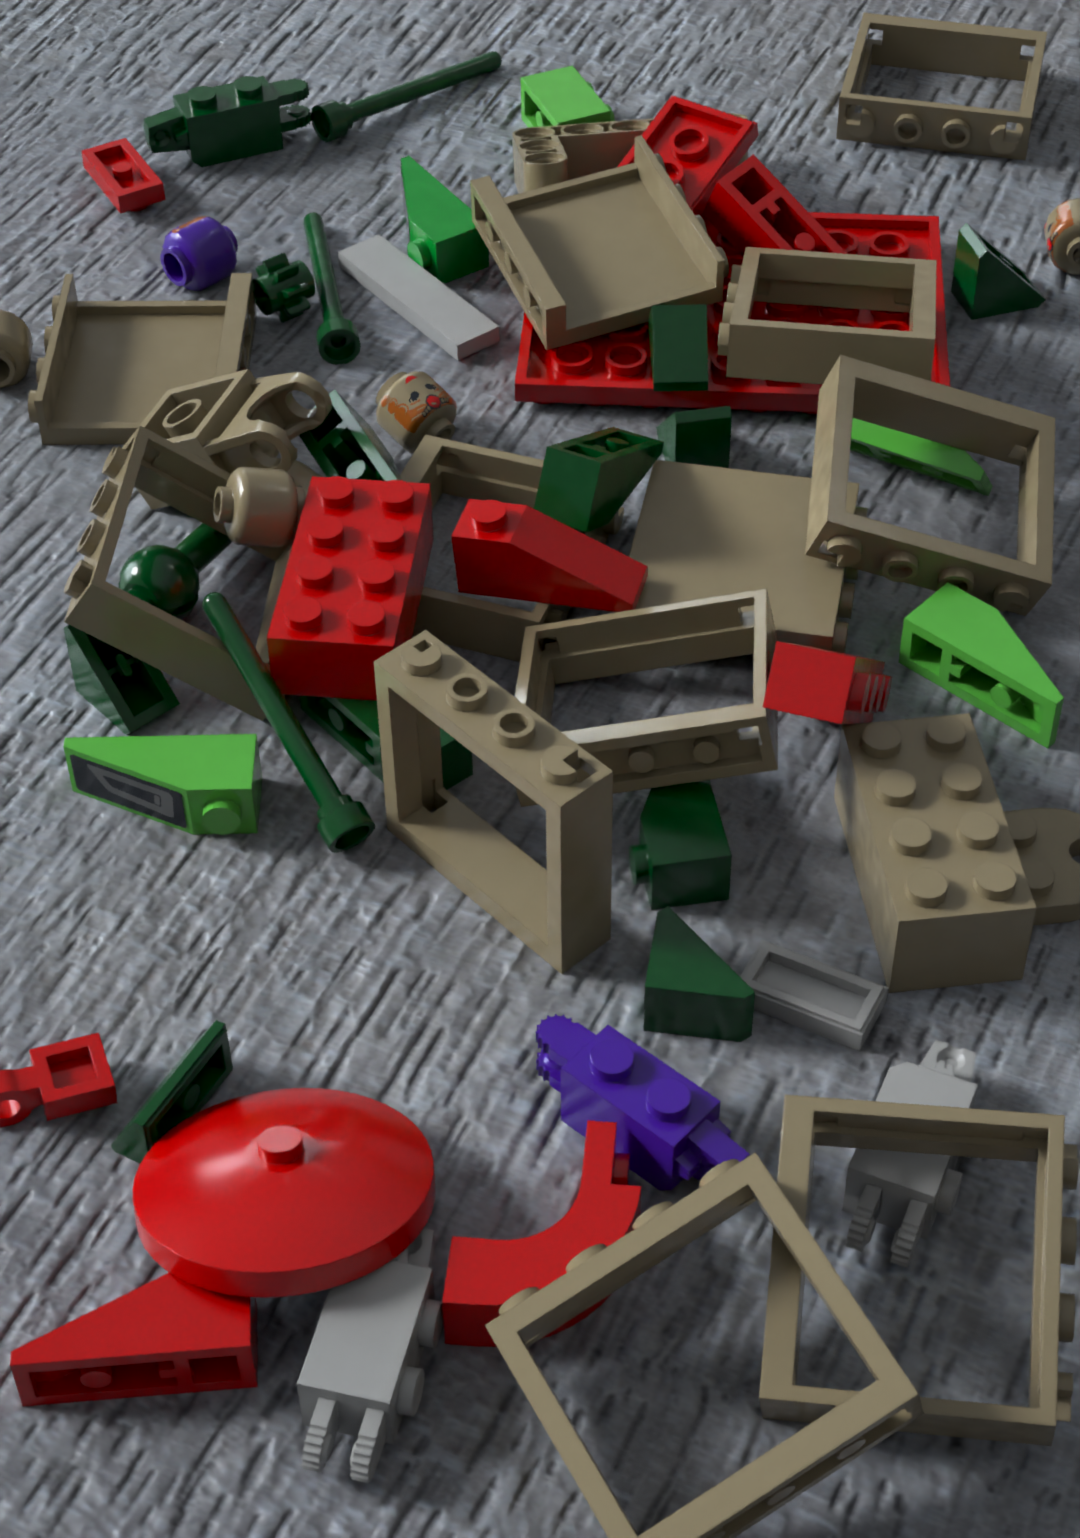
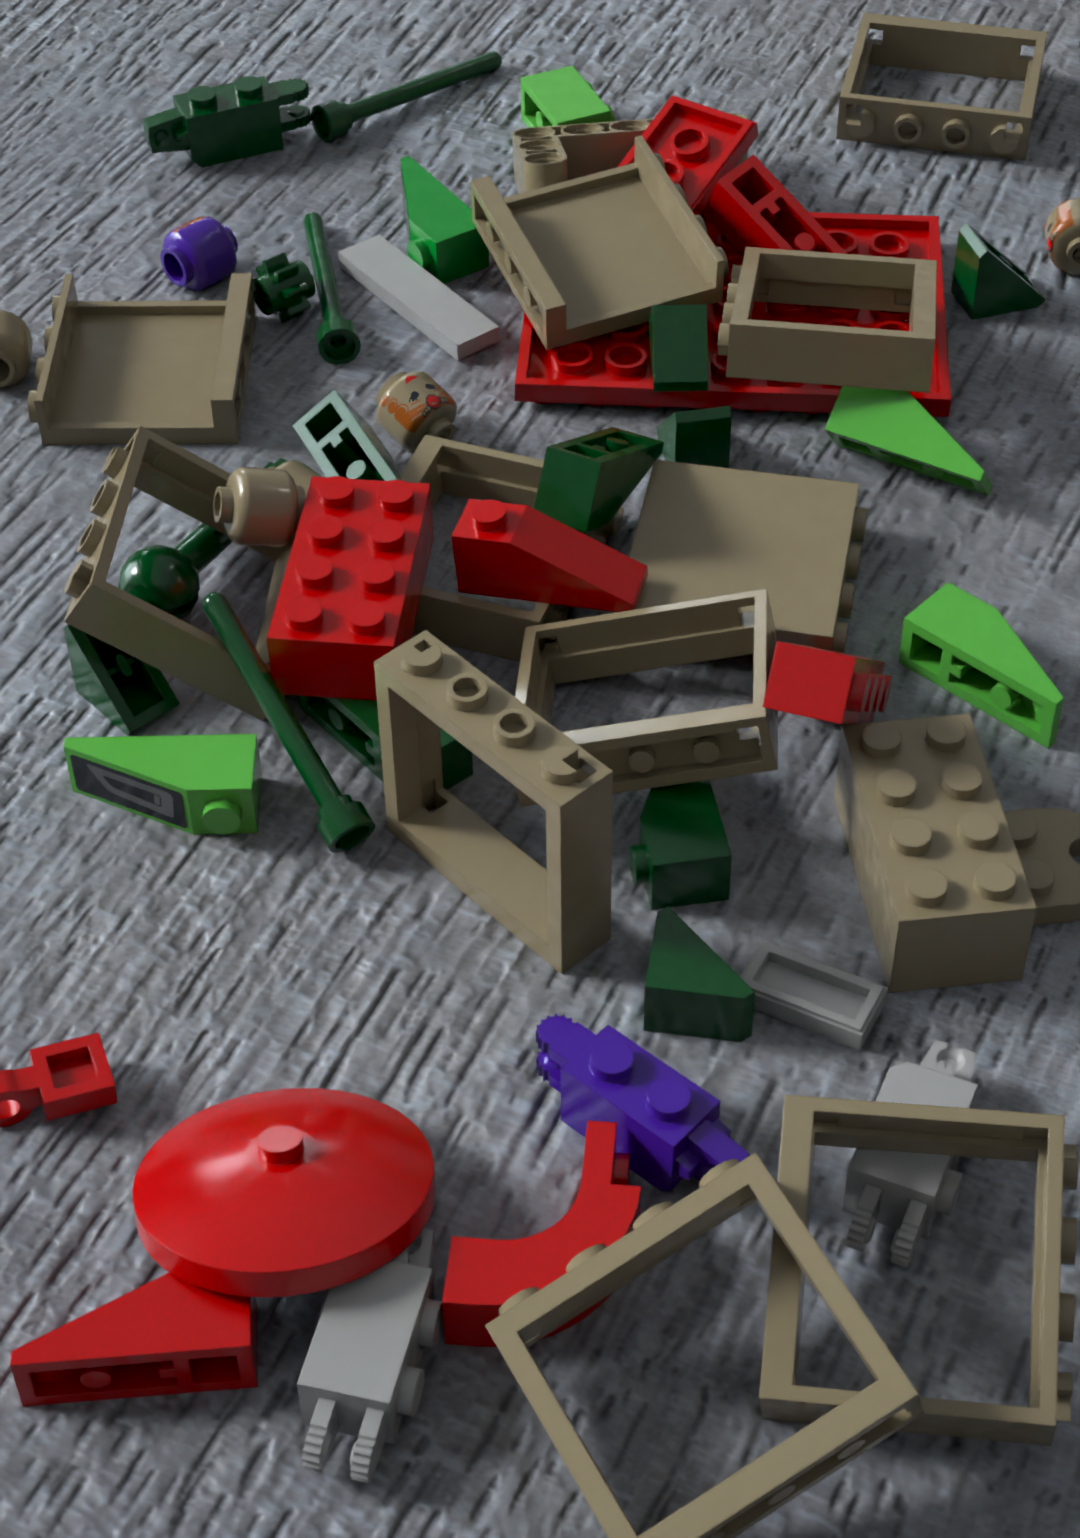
(123, 175): red plate -> none
(179, 1094): dark green slope -> none
(238, 419): dark tan brick -> none
(950, 418): dark tan window -> none

